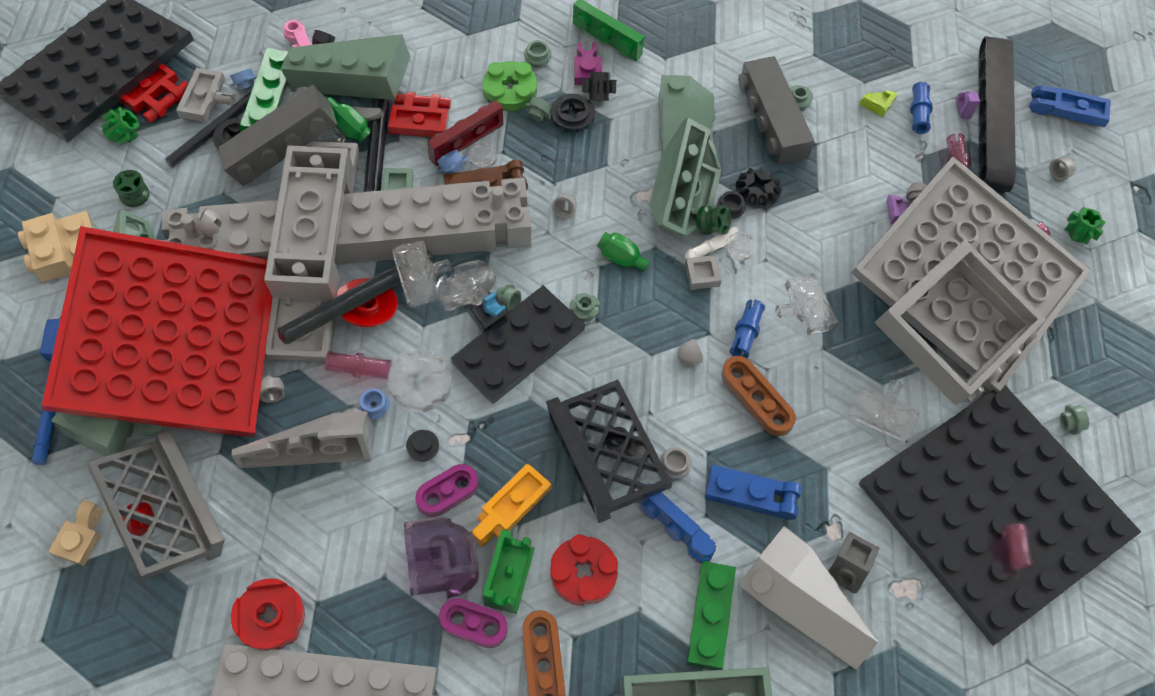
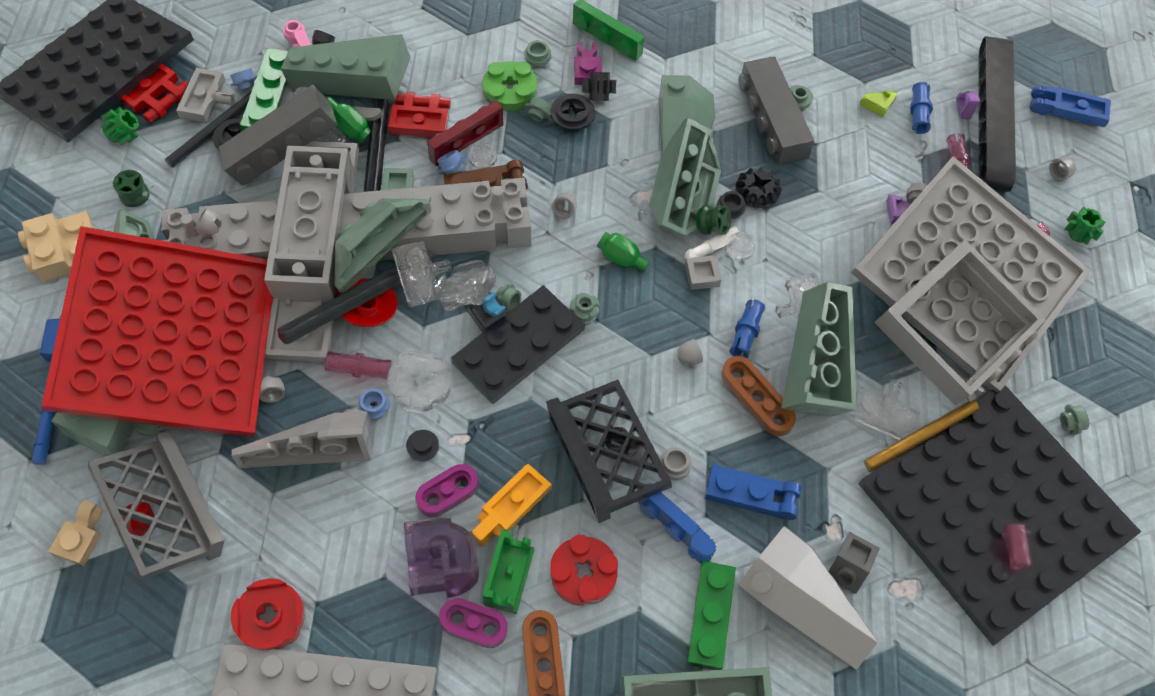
(373, 236): none -> sand green wedge
(823, 354): none -> sand green wedge
(921, 435): none -> pearl gold bar

